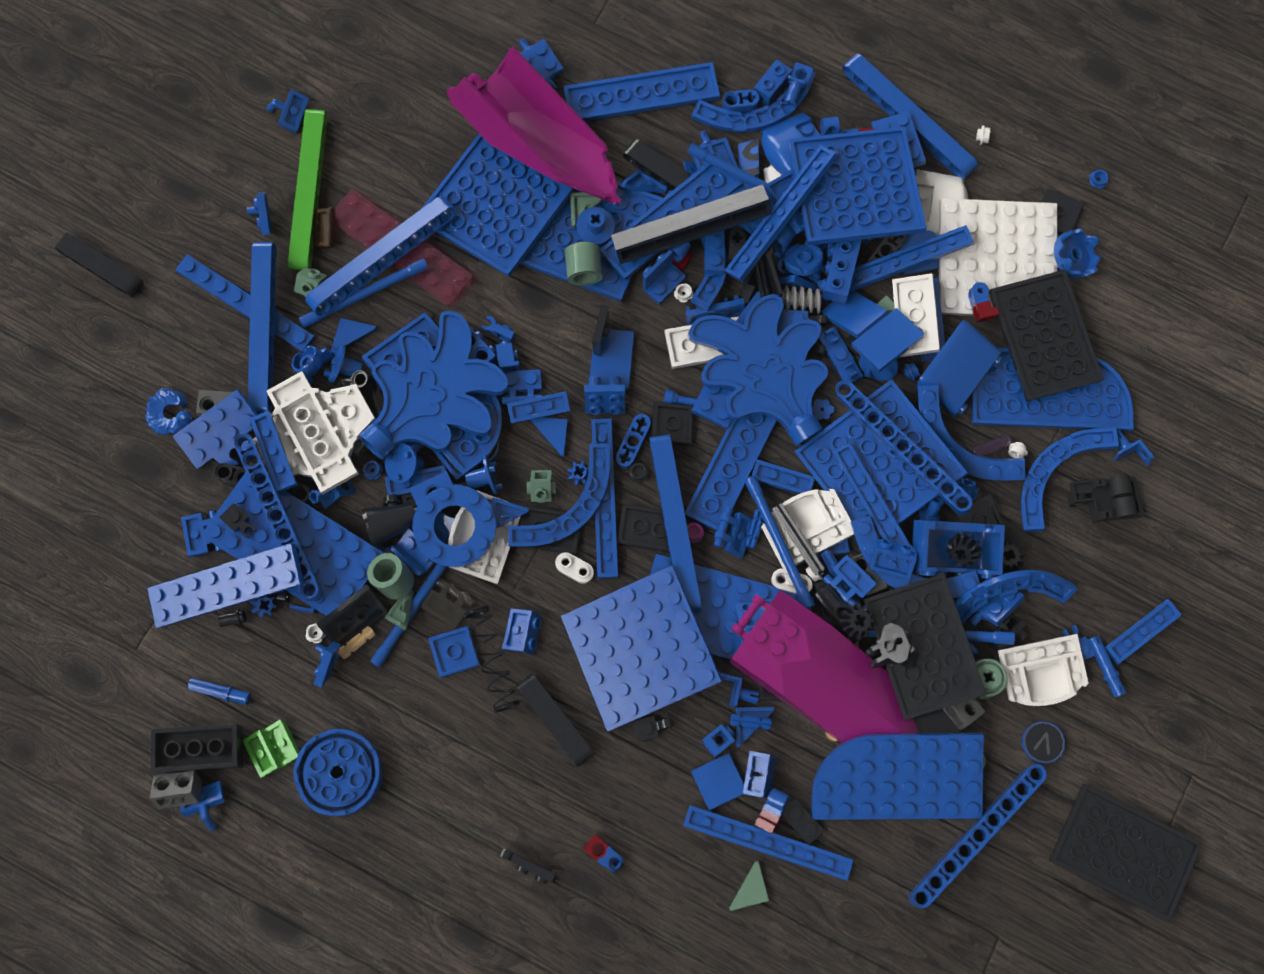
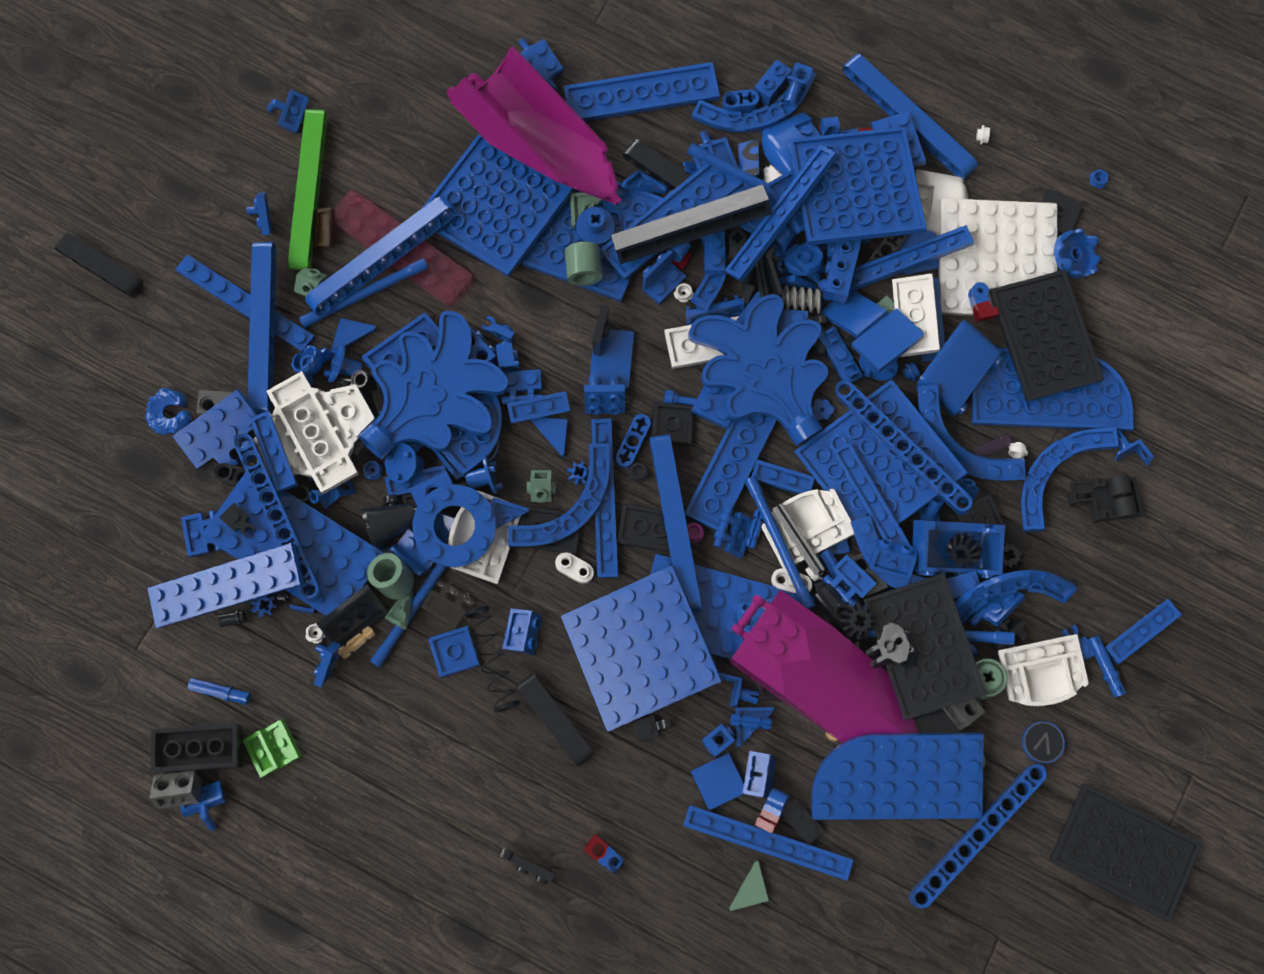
(360, 776): blue brick -> none

